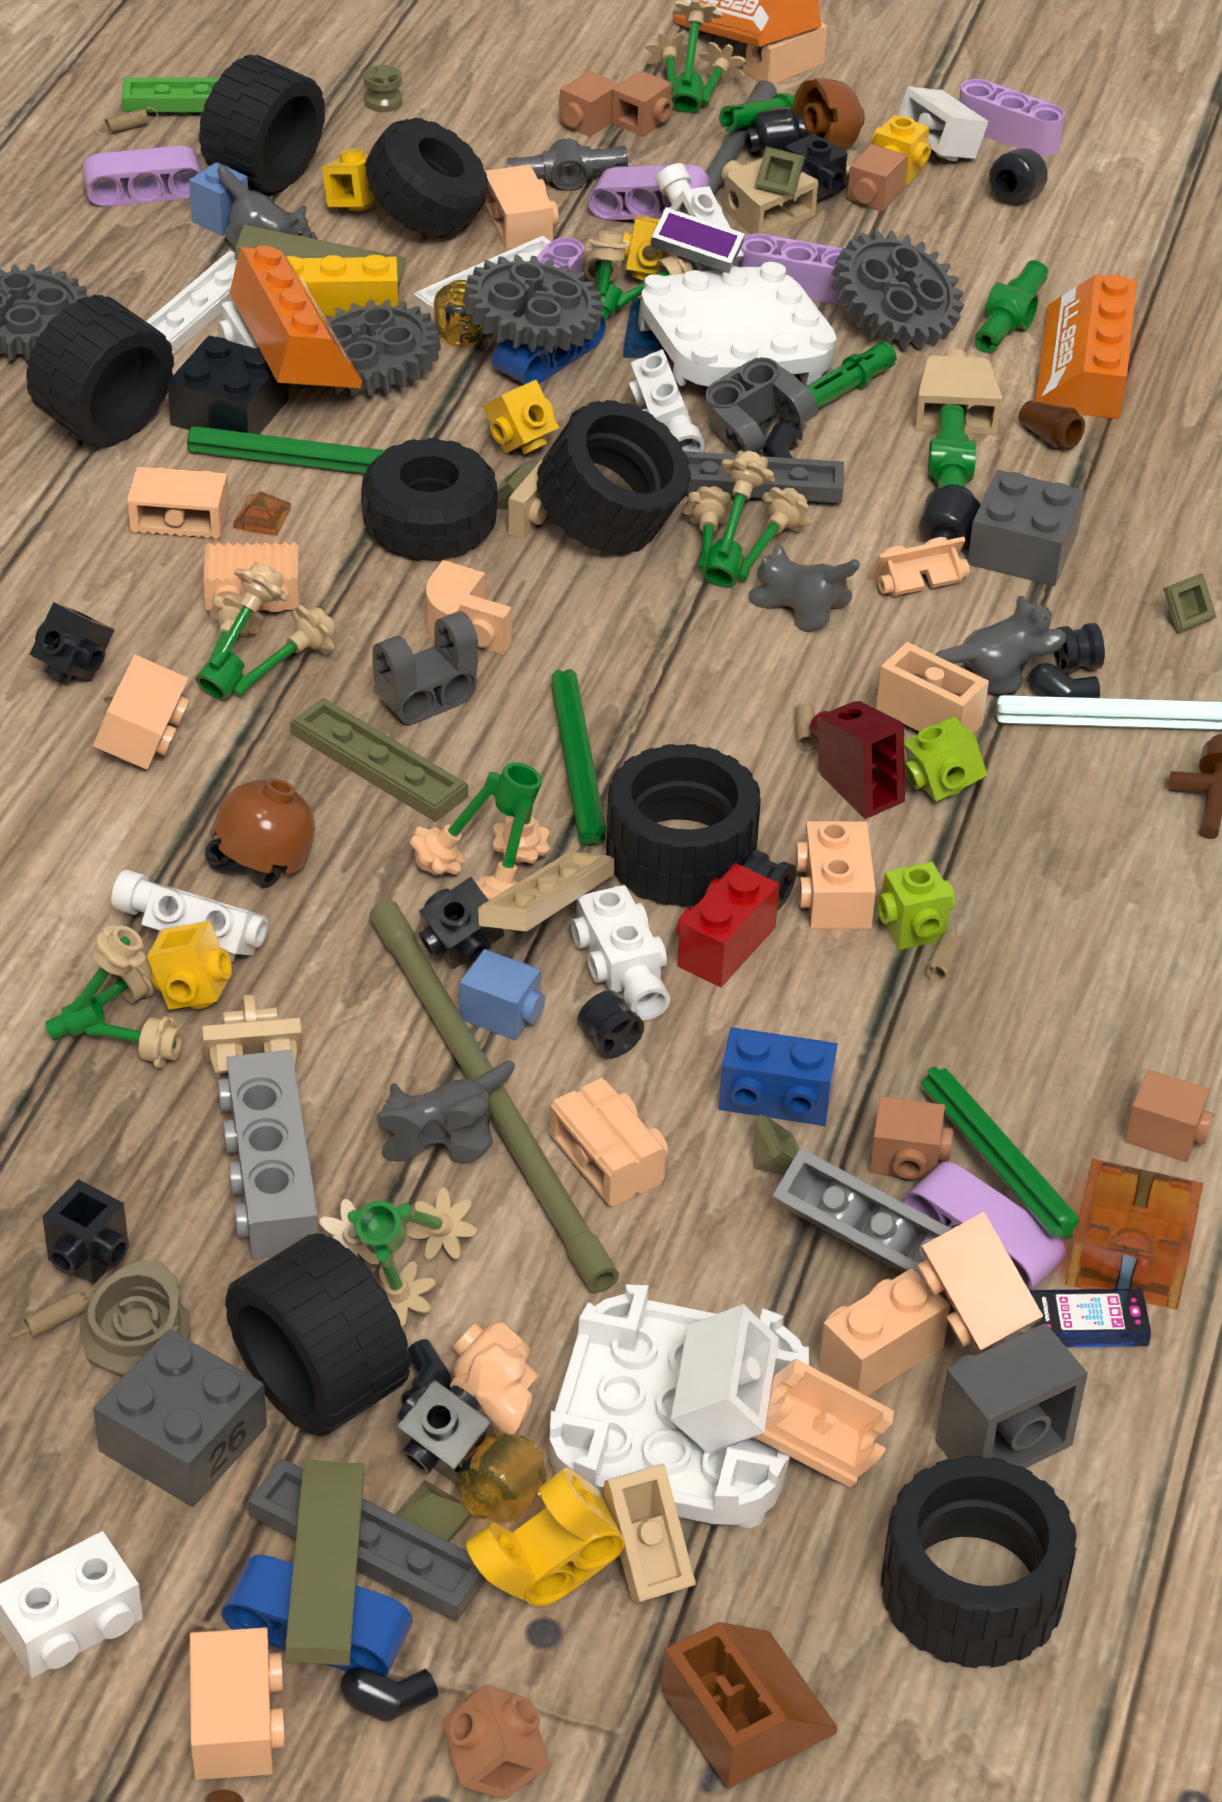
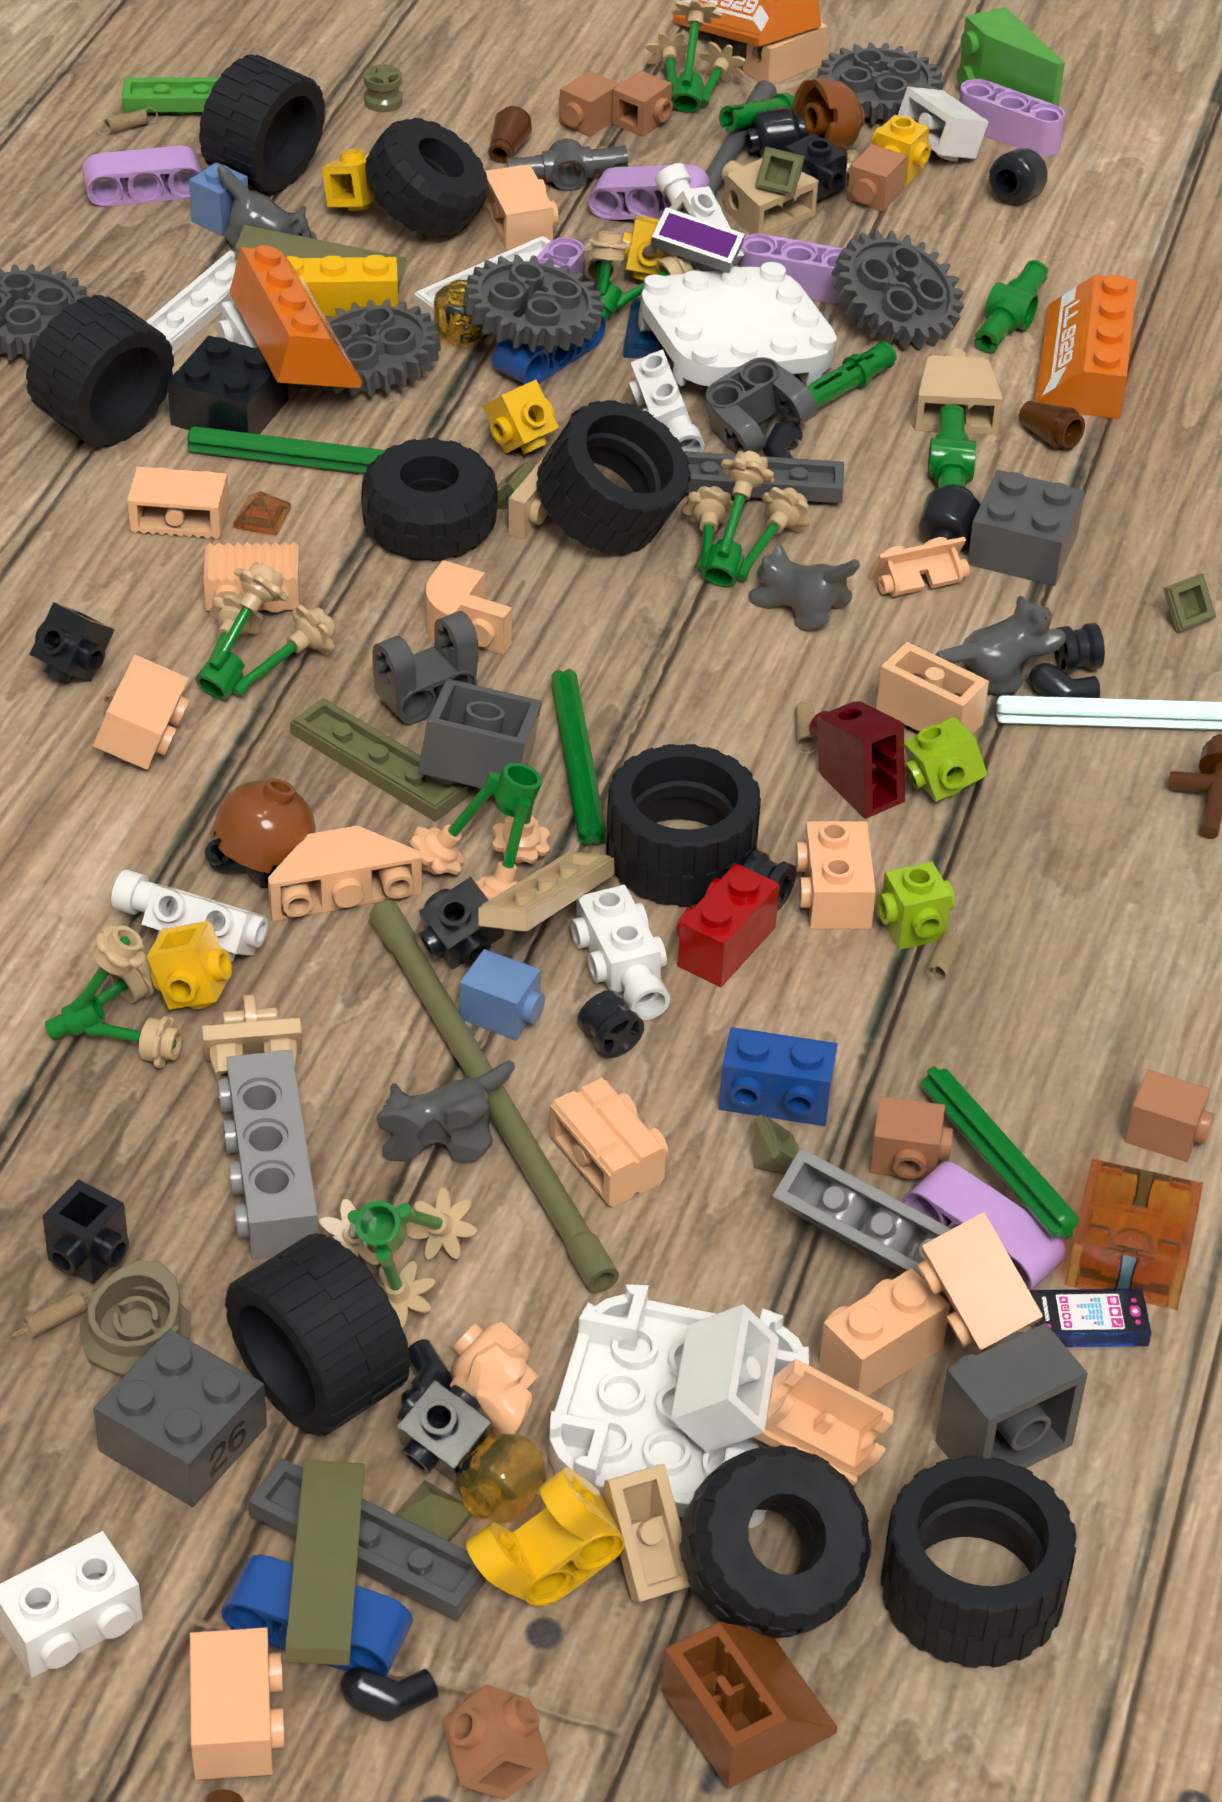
(341, 872): none -> light nougat slope
(477, 733): none -> dark grey brick
(509, 132): none -> reddish brown cone
(825, 1516): none -> black tyre
(880, 76): none -> dark grey gear
(1010, 55): none -> bright green slope

